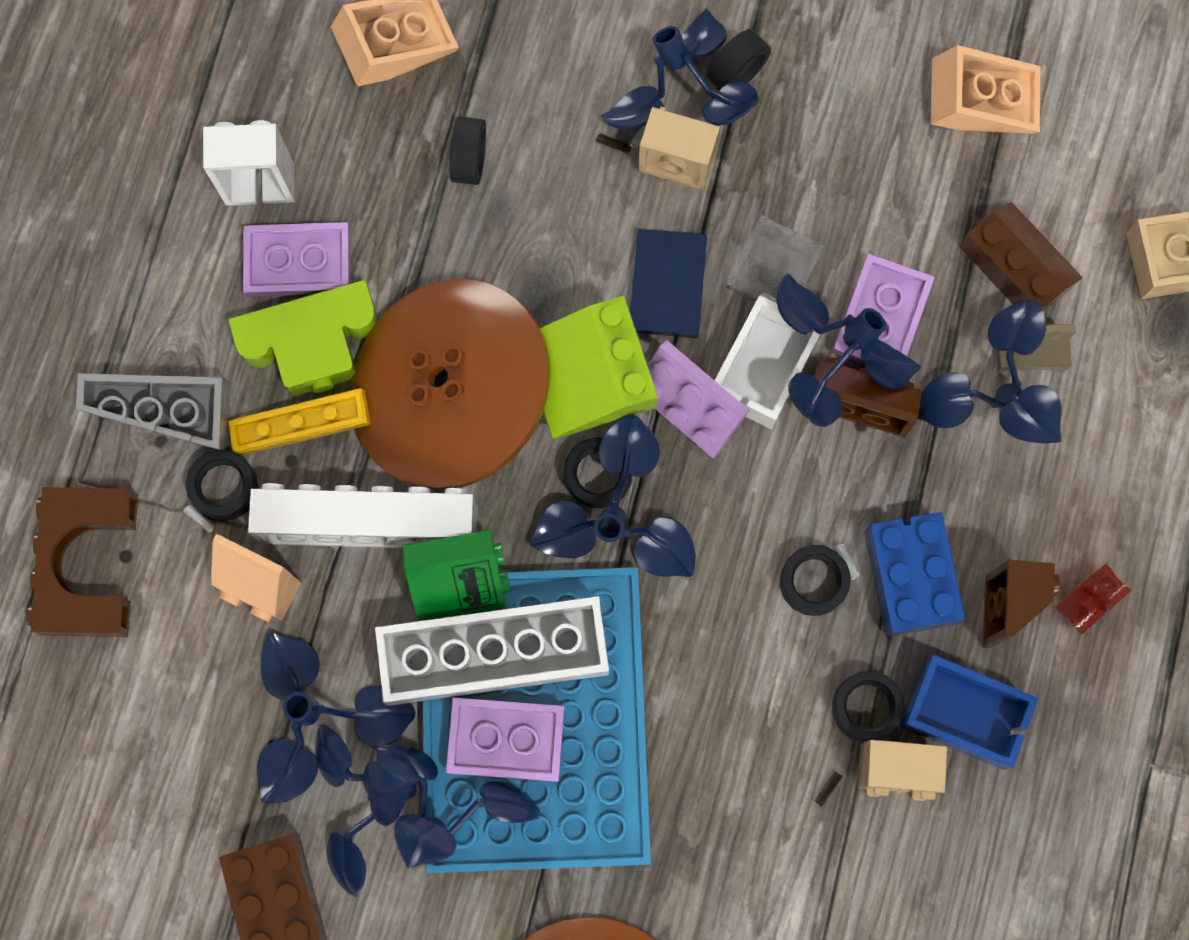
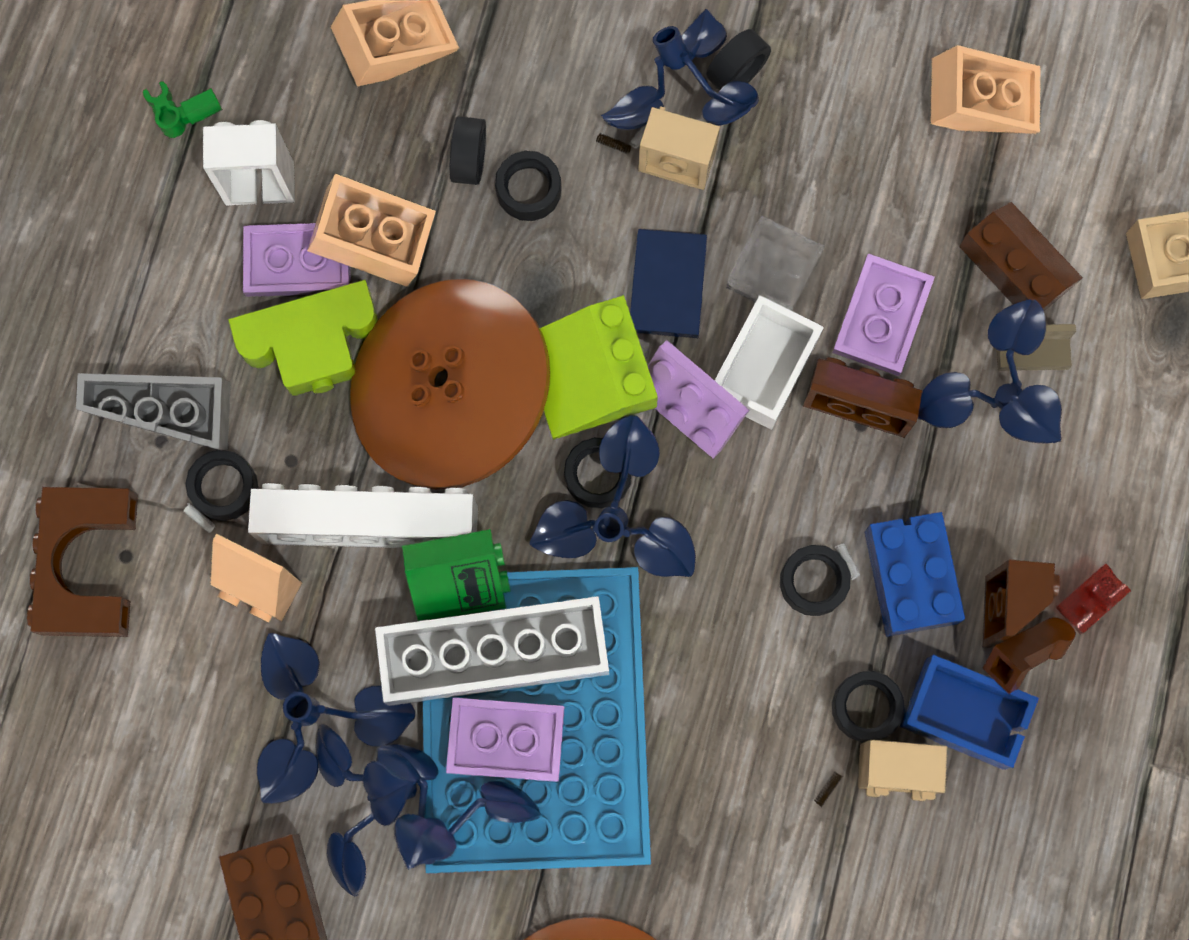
(173, 119): none -> green bar
(299, 422): yellow tile -> none
(371, 230): none -> light nougat brick
(521, 161): none -> black tyre
(883, 363): dark blue plant -> none
(1019, 654): none -> reddish brown leg

